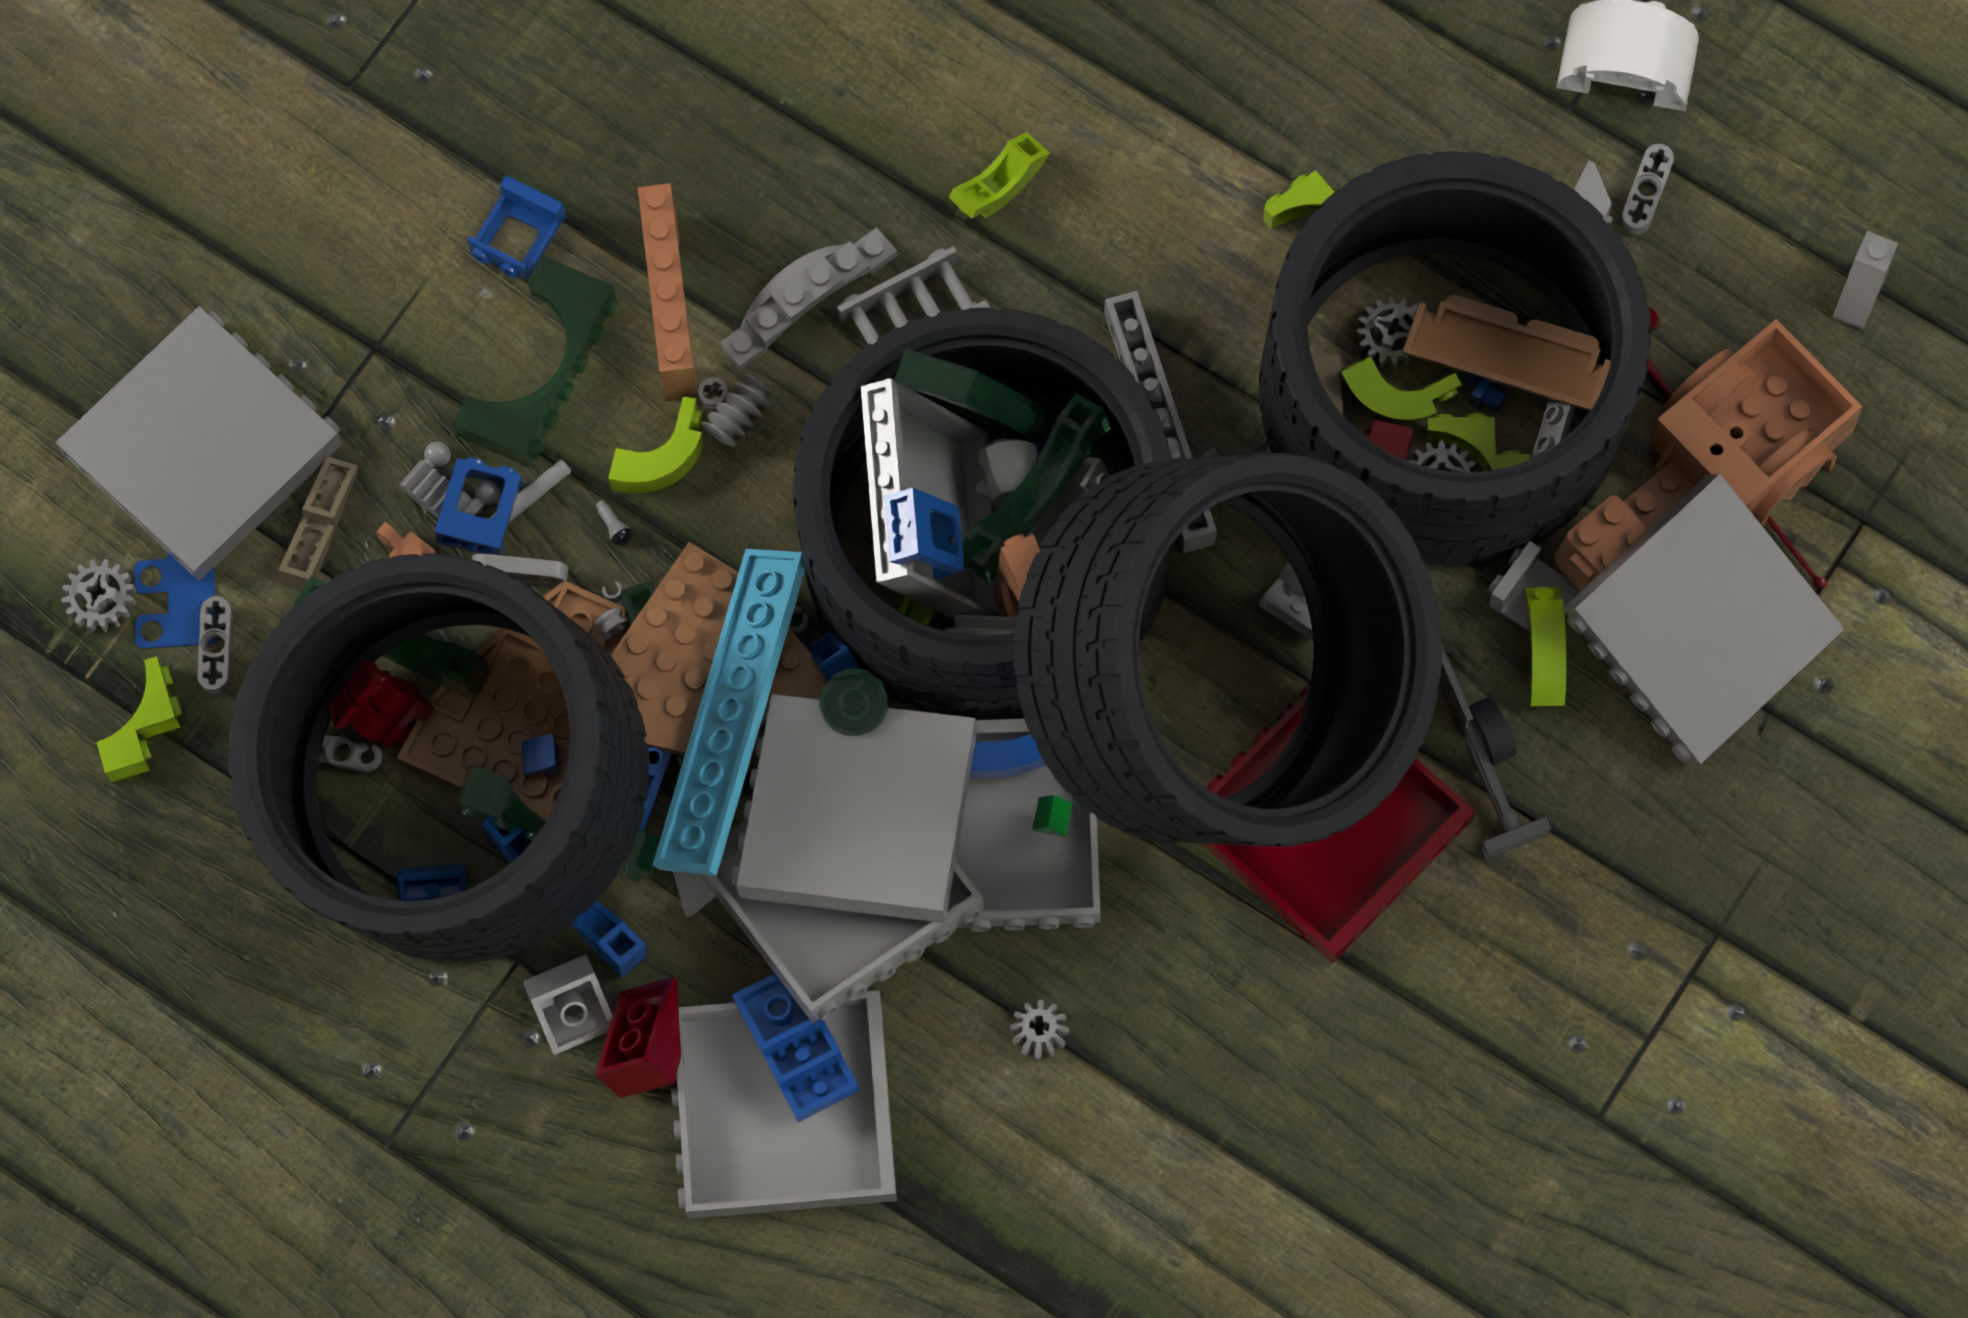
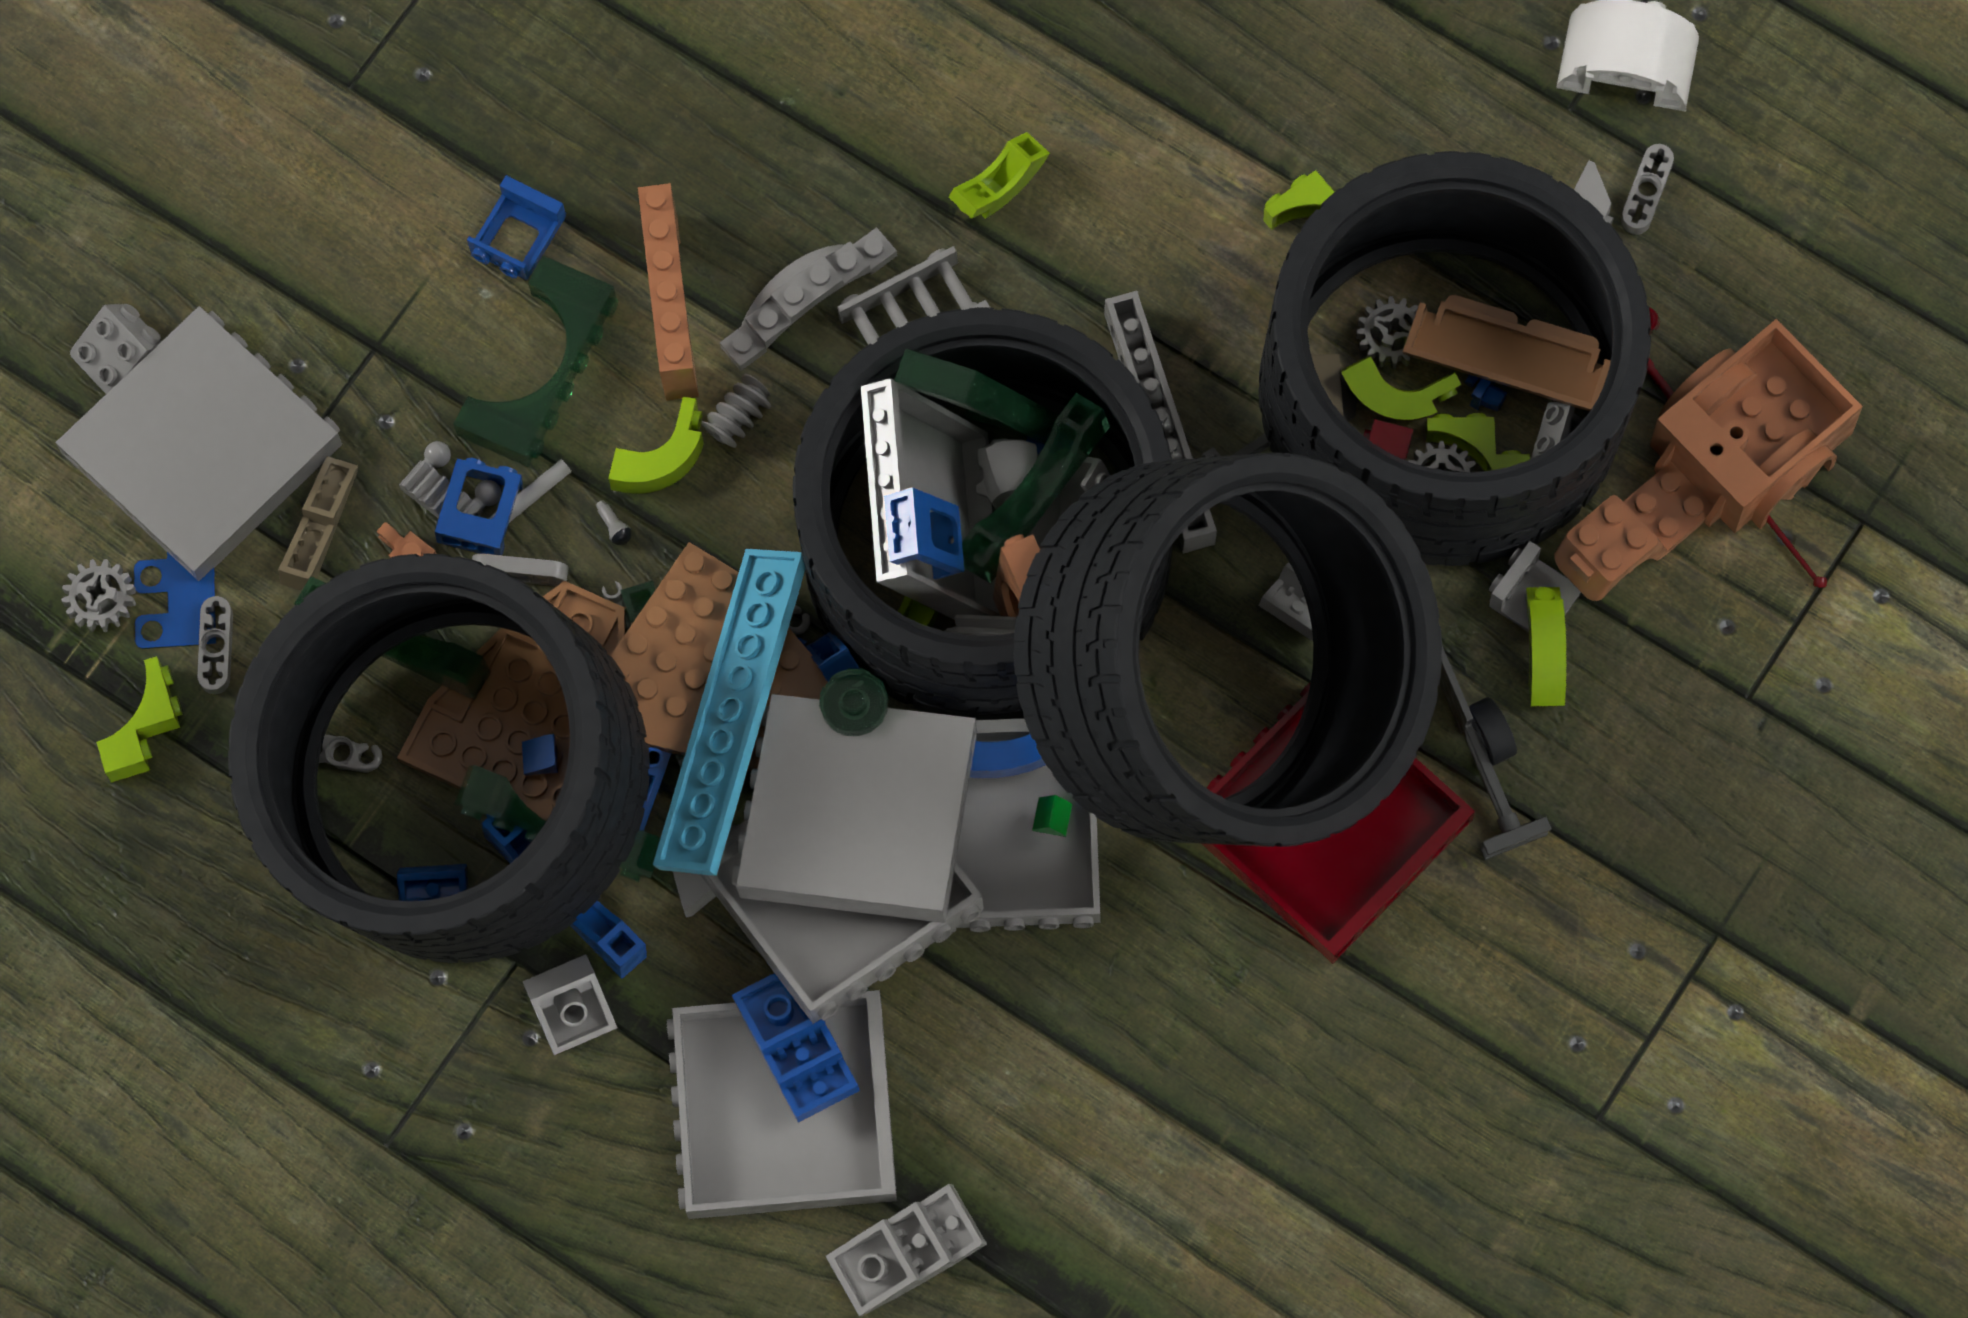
(114, 344): none -> light grey bracket
(379, 705): dark red hips -> none
(612, 623): light grey bush -> none
(642, 1040): dark red slope -> none
(710, 384): light grey bush -> none
(906, 1250): none -> light grey slope
(1027, 1036): light grey gear -> none
(1702, 619): light grey panel -> none
(1865, 280): light grey slope -> none

